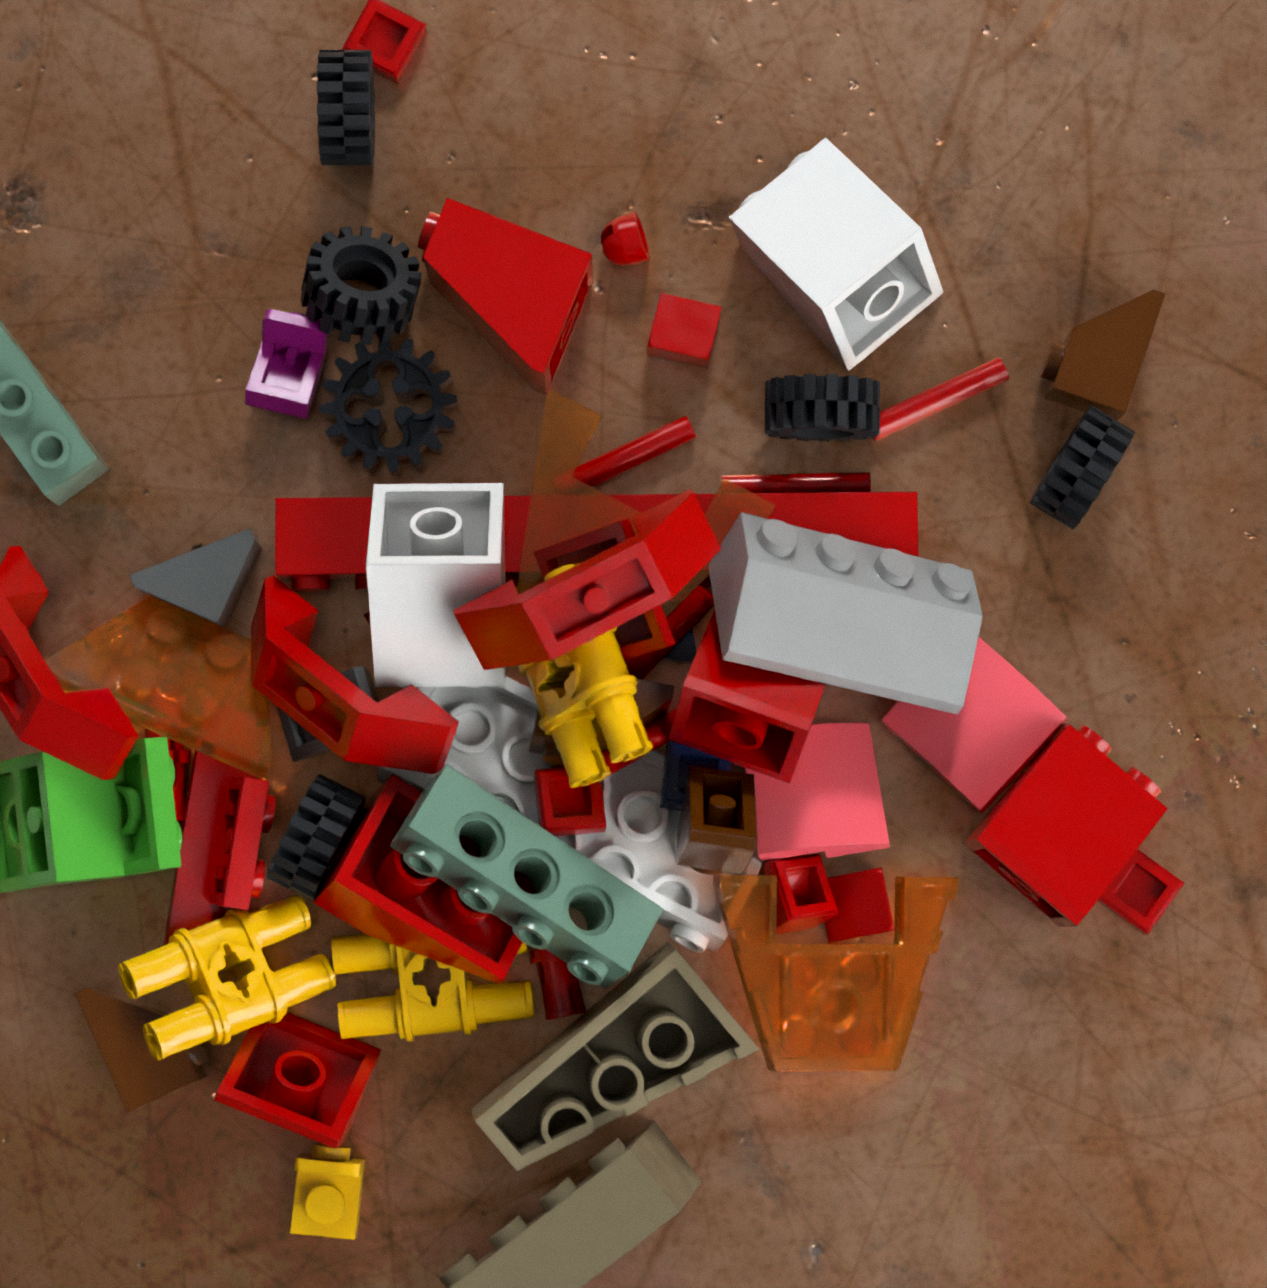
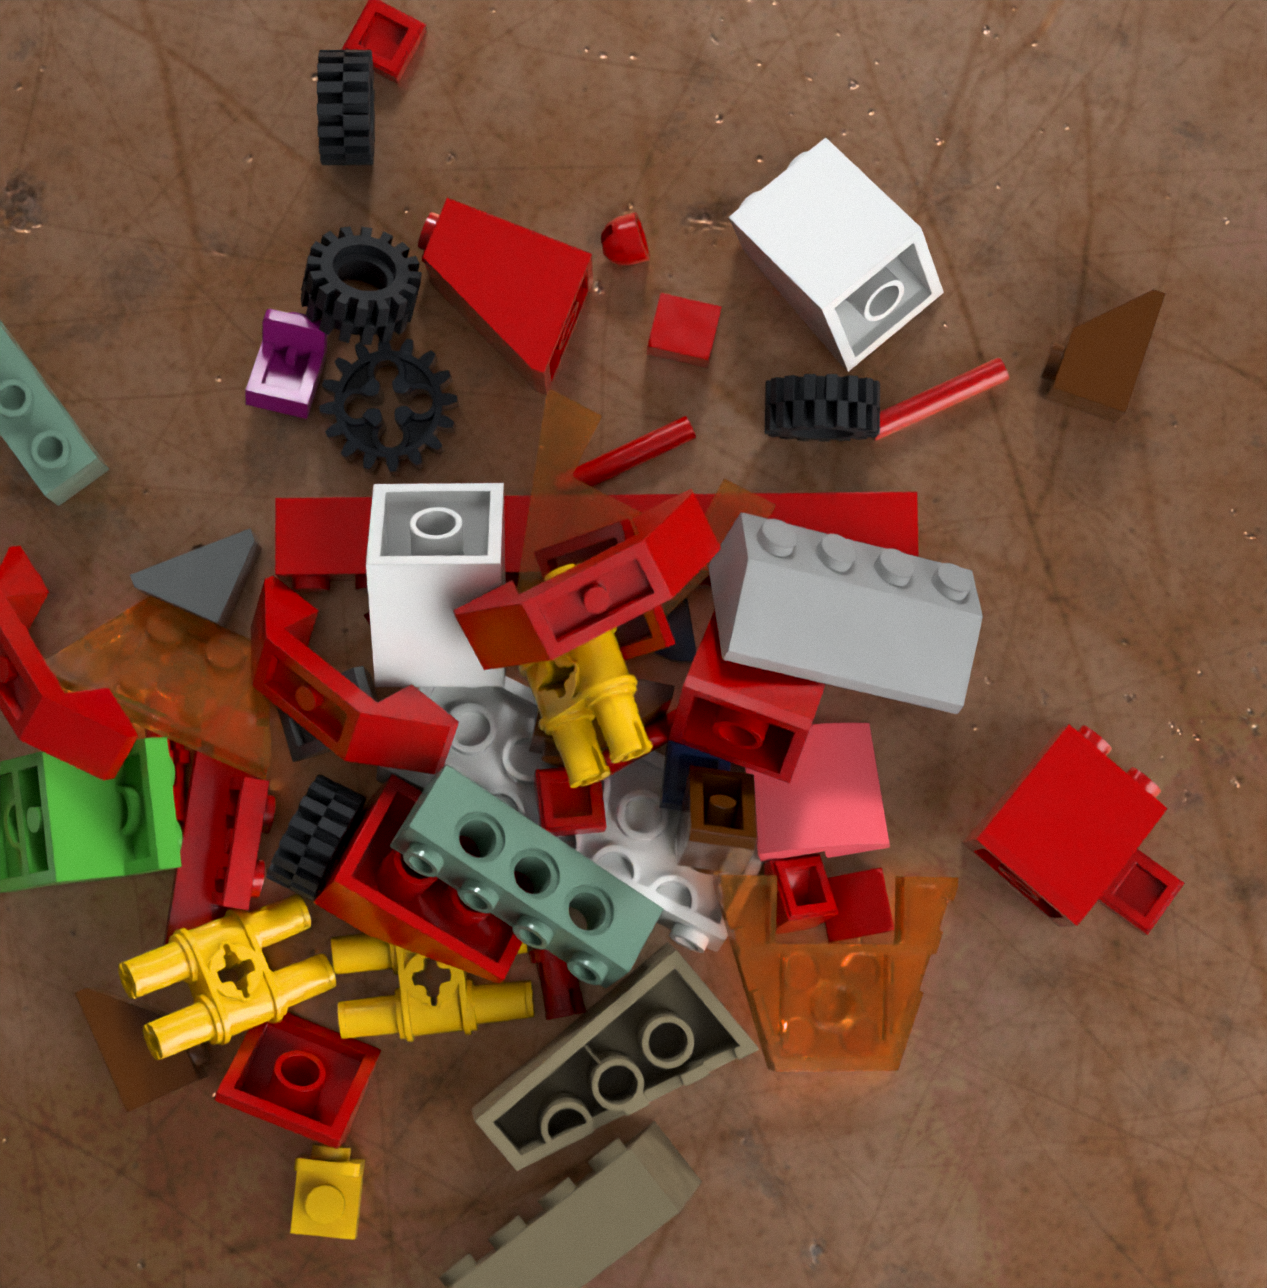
(680, 621): red piece -> none
(803, 482): red piece -> none
(992, 735): coral slope -> none
(1082, 467): black tyre -> none

